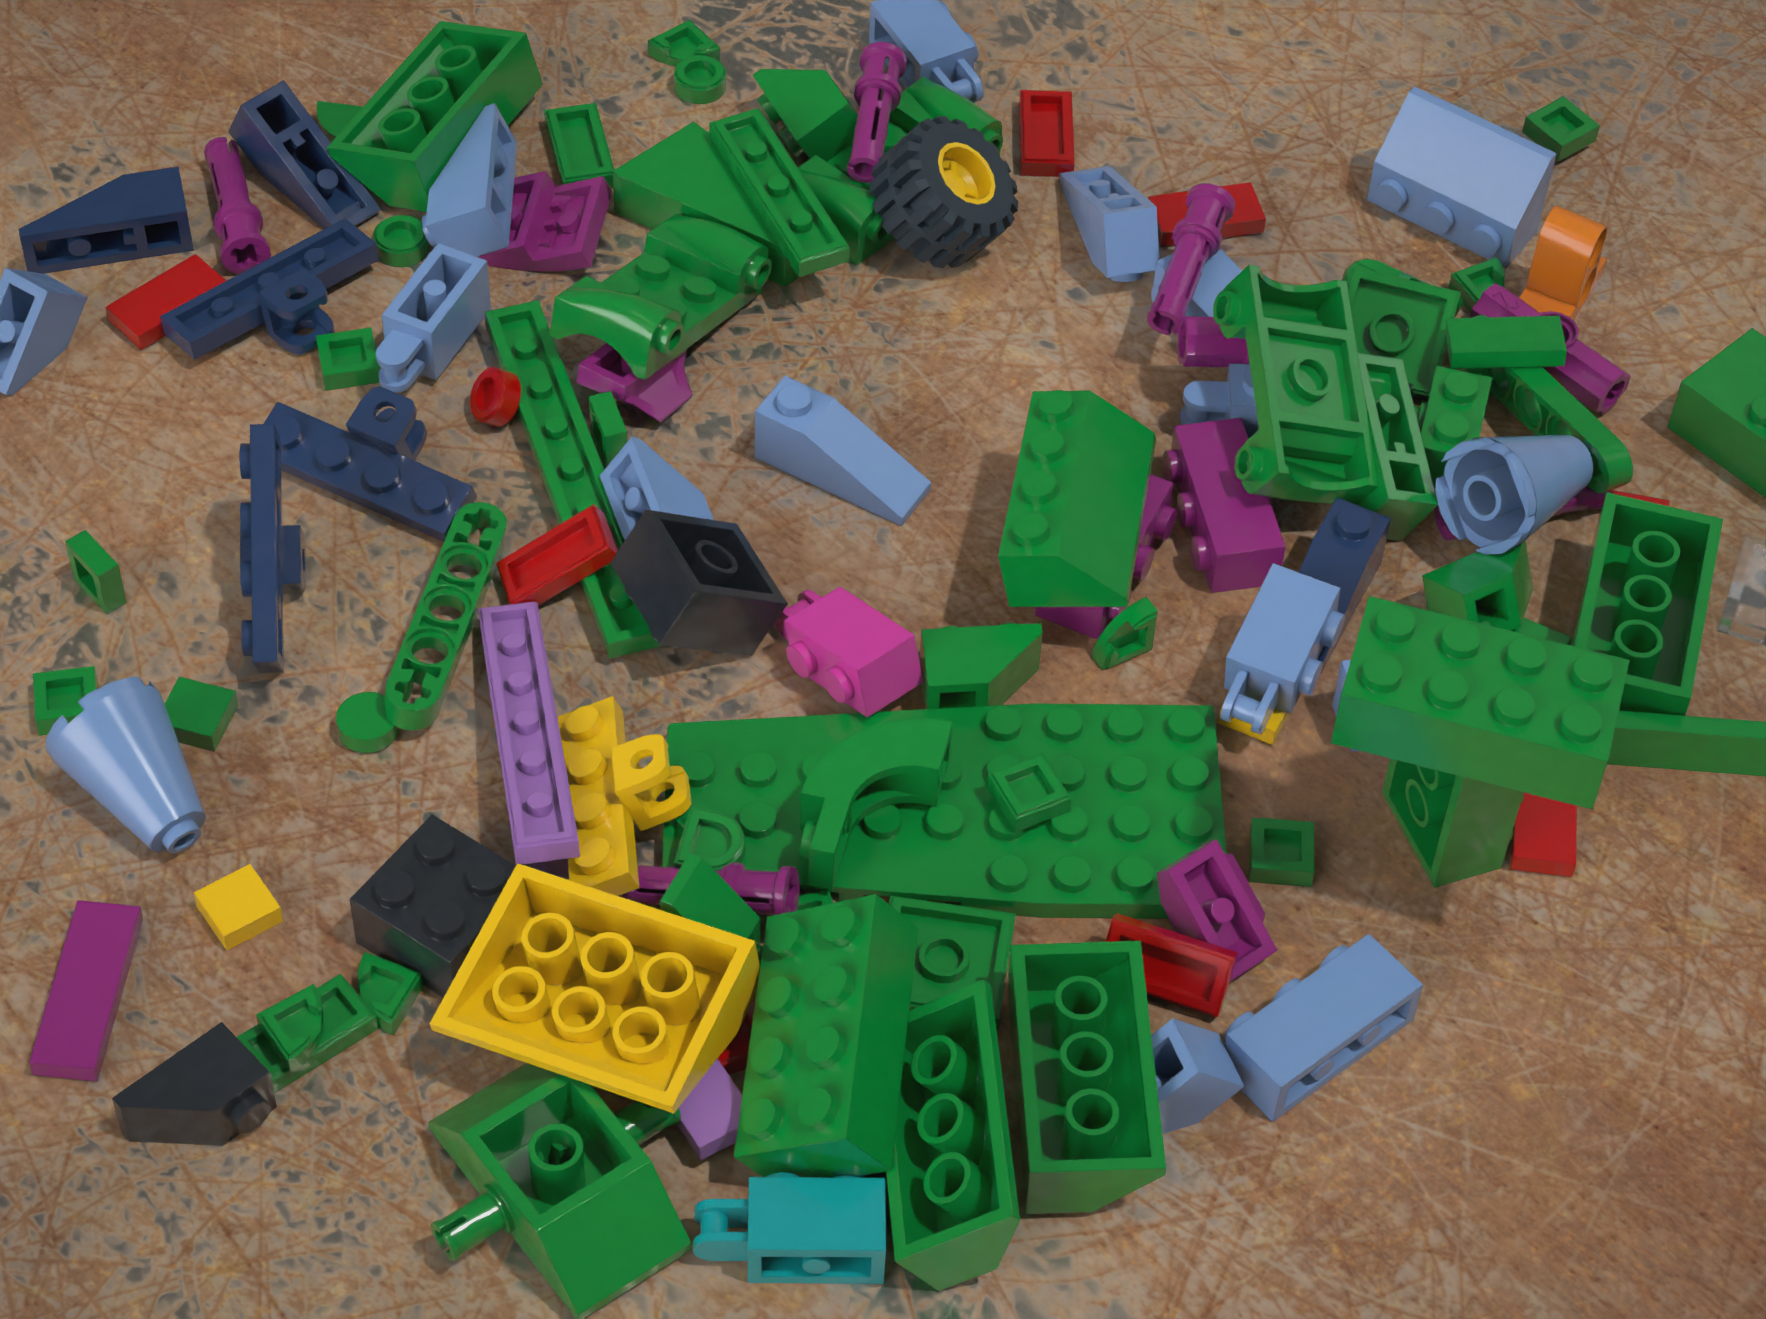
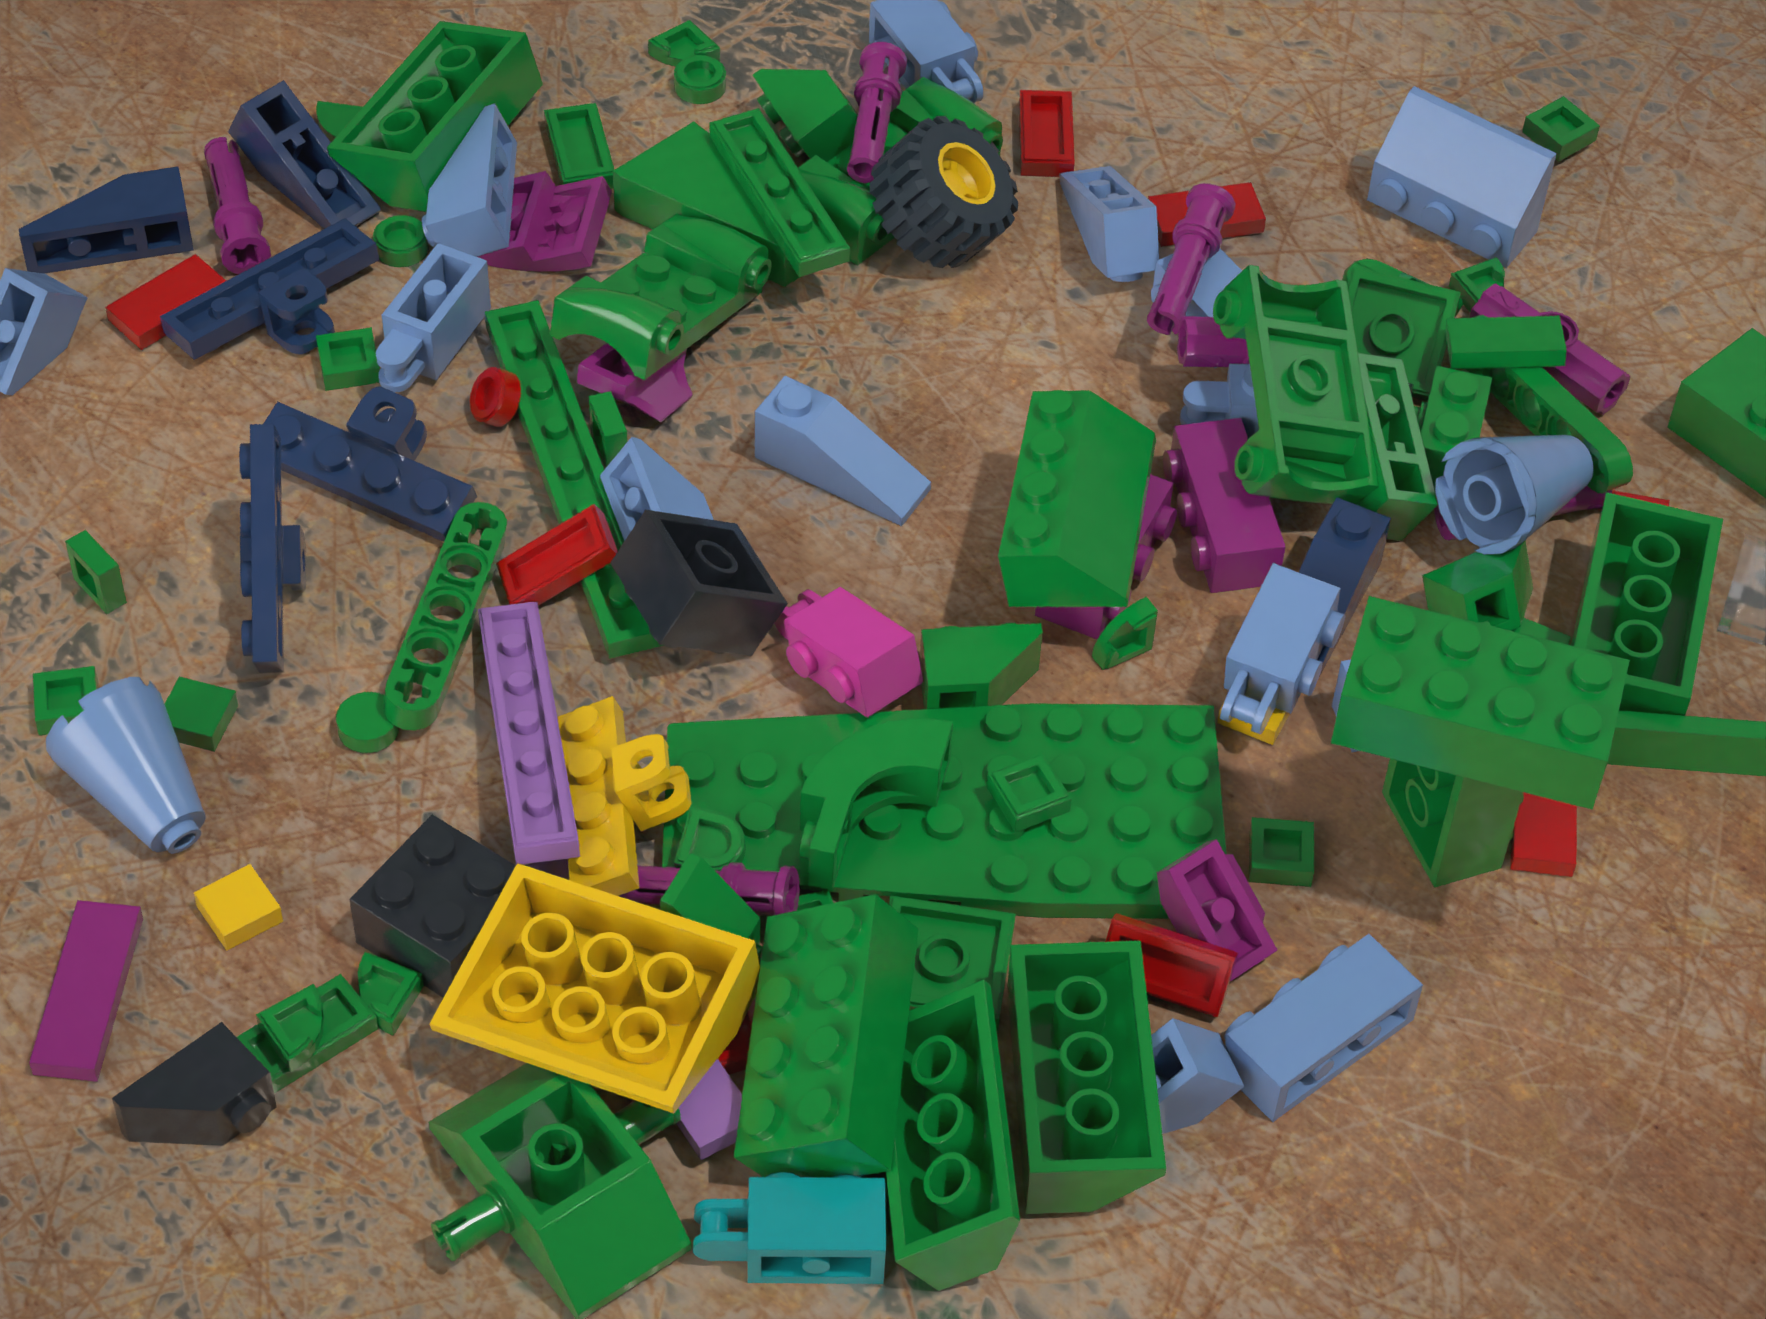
(1565, 263): orange tile -> none

